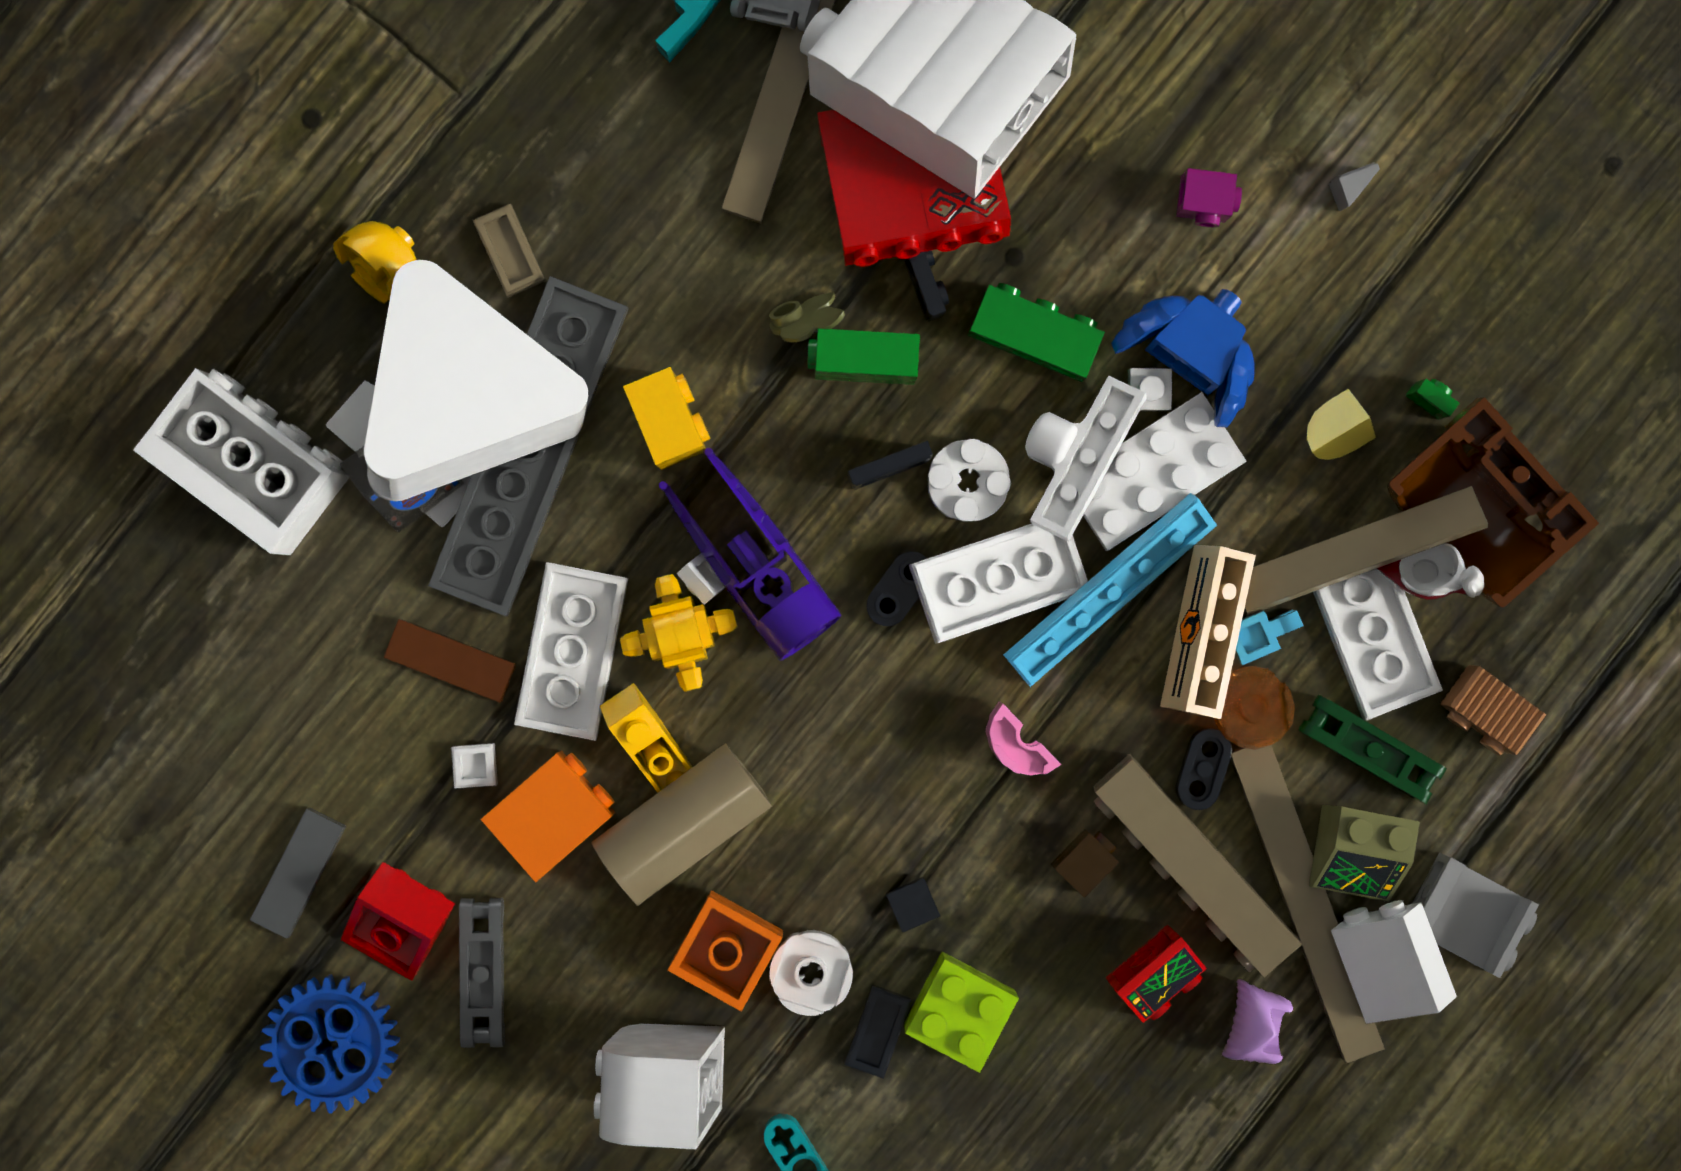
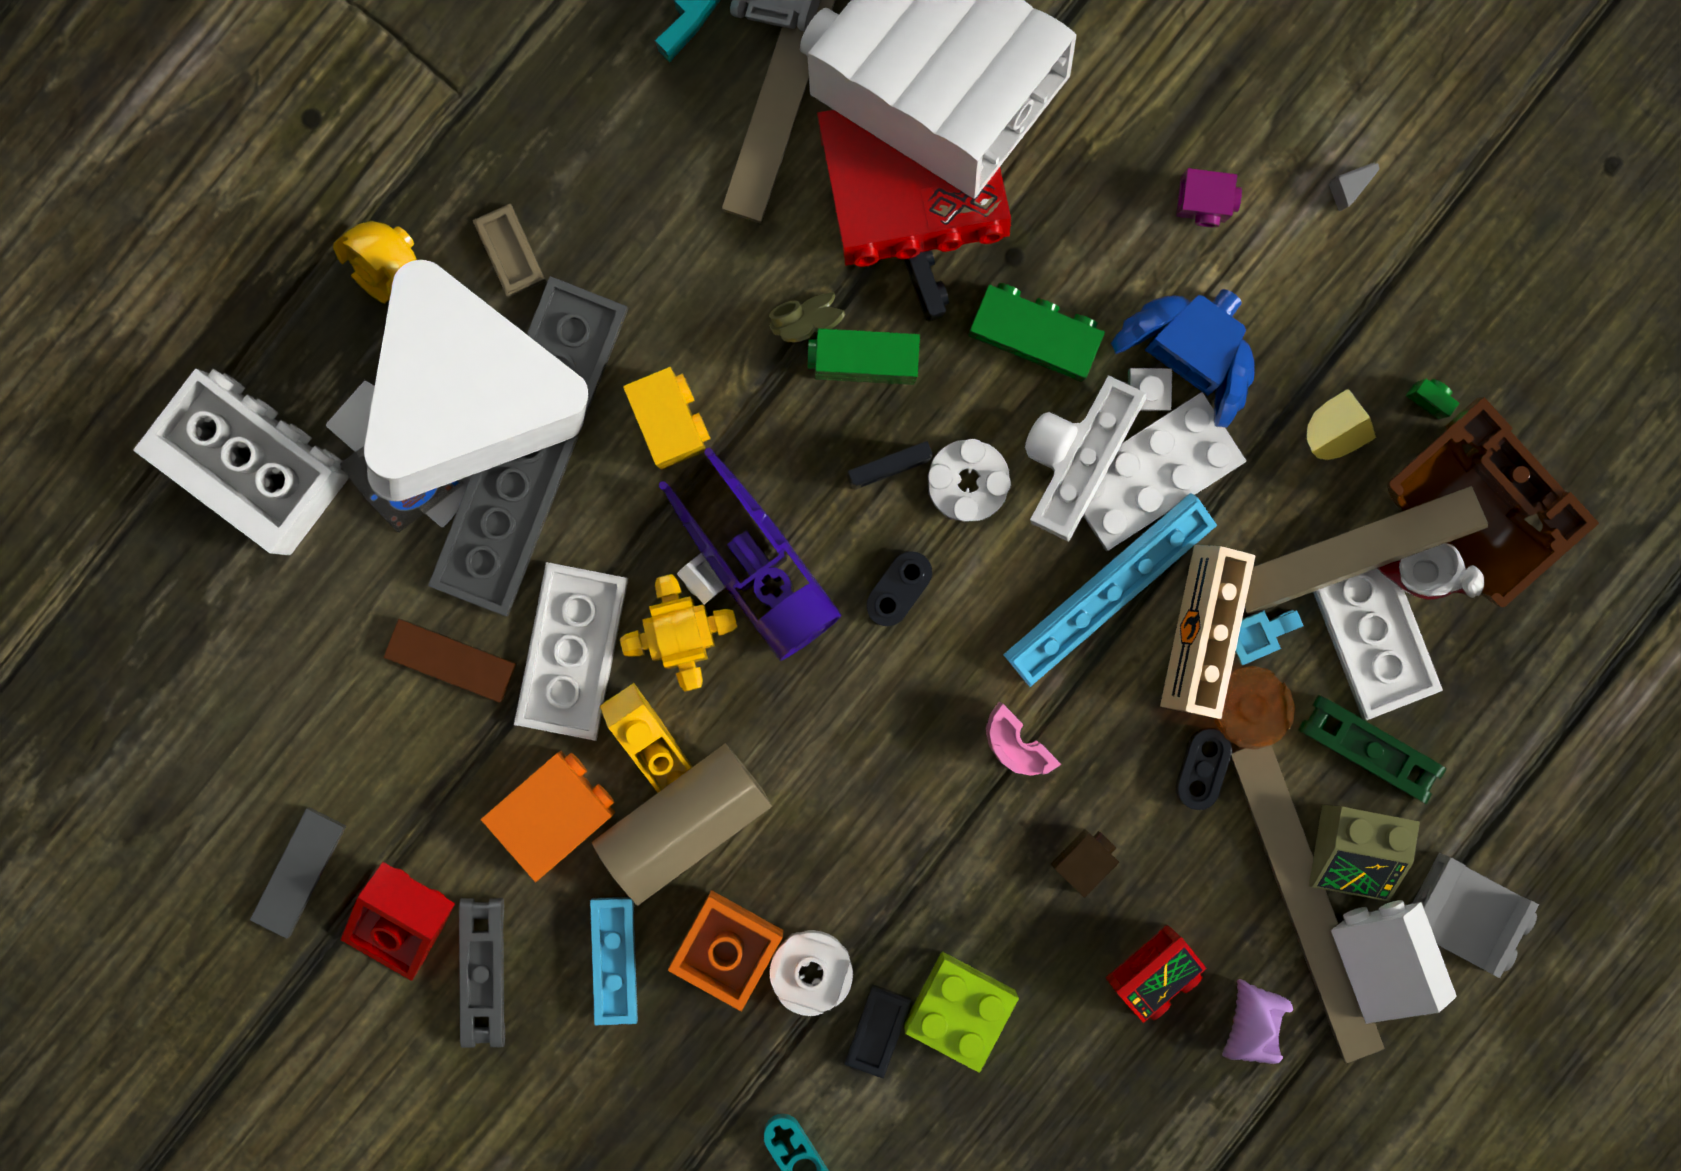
(366, 1034): blue gear -> none
(474, 765): white tile -> none
(613, 961): none -> medium azure plate
(660, 1085): white brick -> none
(913, 904): black tile -> none
(996, 580): white tile -> none
(1196, 866): dark tan brick -> none
(1491, 710): medium nougat brick -> none

